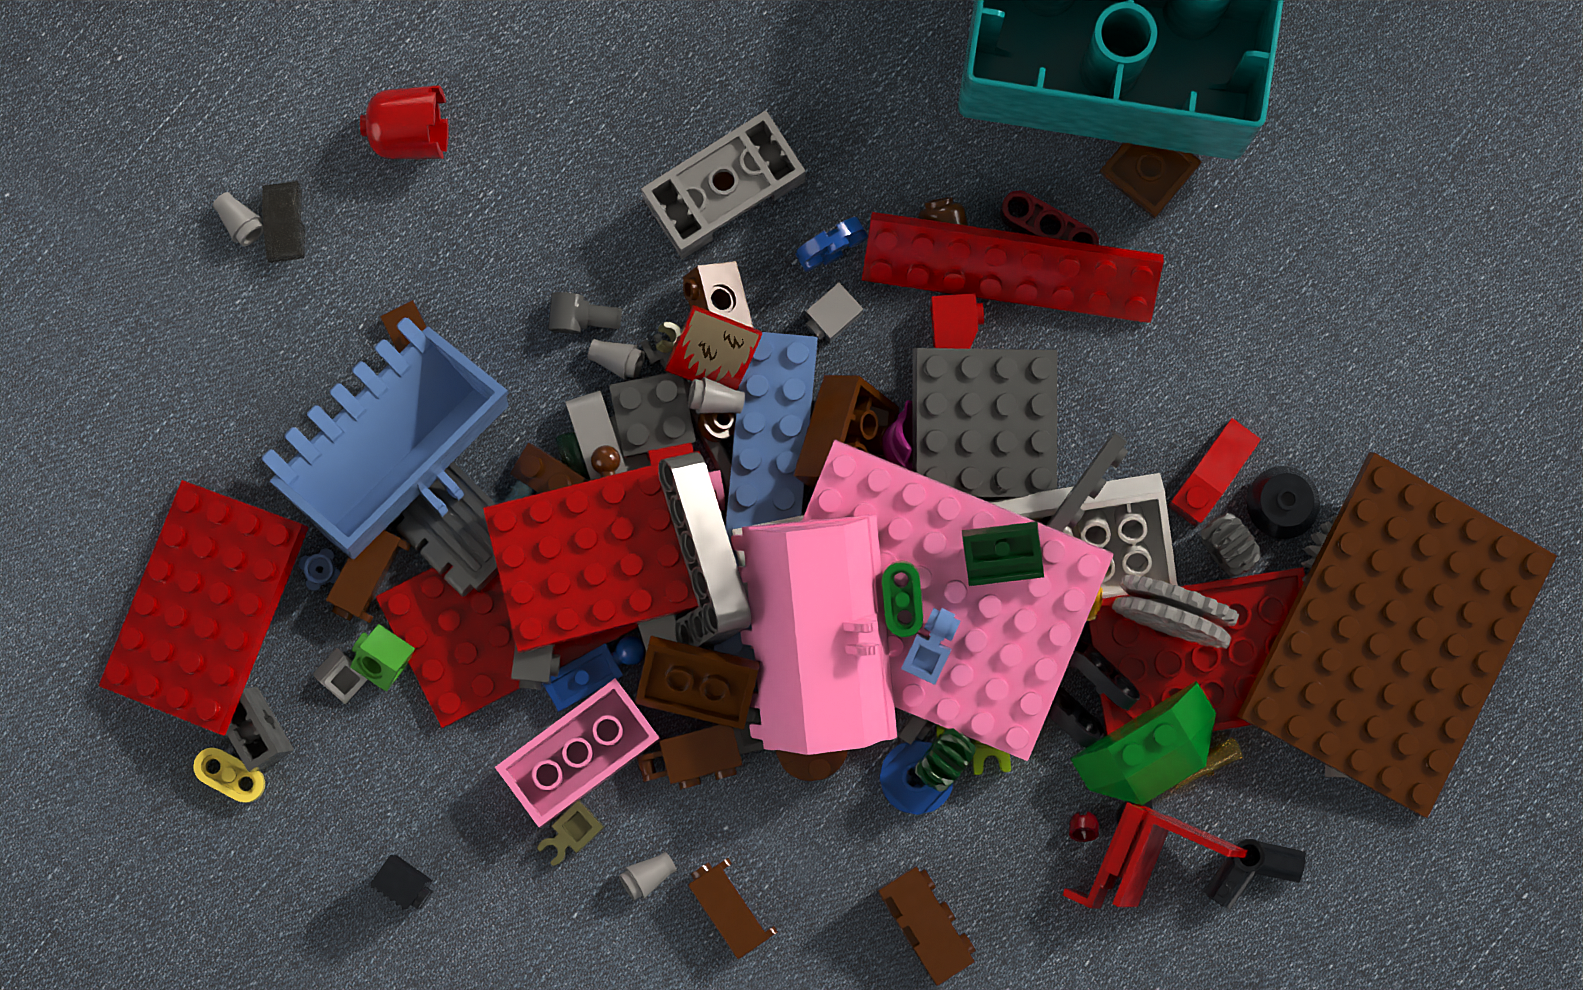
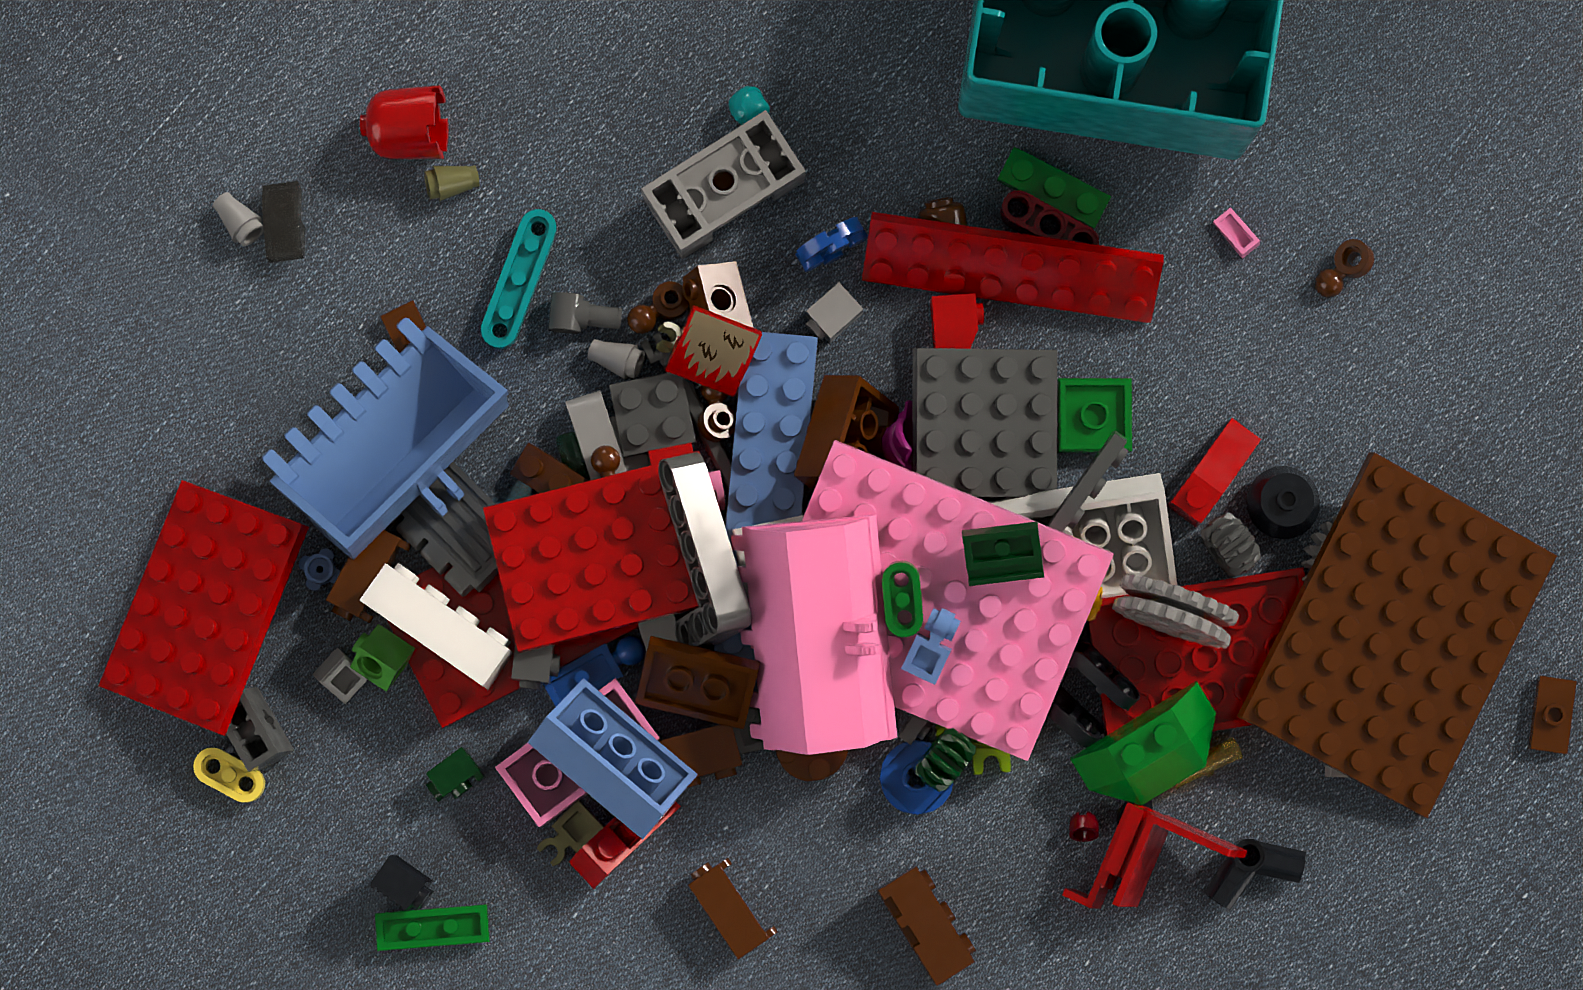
(432, 927): none -> green plate
(436, 626): none -> white brick
(449, 181): none -> olive cone
(453, 775): none -> dark green brick
(518, 279): none -> teal plate
(610, 849): none -> red slope
(612, 758): none -> medium blue slope
(643, 318): none -> reddish brown plate
(646, 875): light grey cone -> none
(713, 397): light grey cone -> none
(747, 104): none -> teal piece
(1054, 187): none -> green plate
(1091, 411): none -> green plate
(1149, 174): reddish brown tile -> none
(1236, 233): none -> bright pink piece
(1331, 281): none -> reddish brown plate
(1552, 715): none -> reddish brown plate

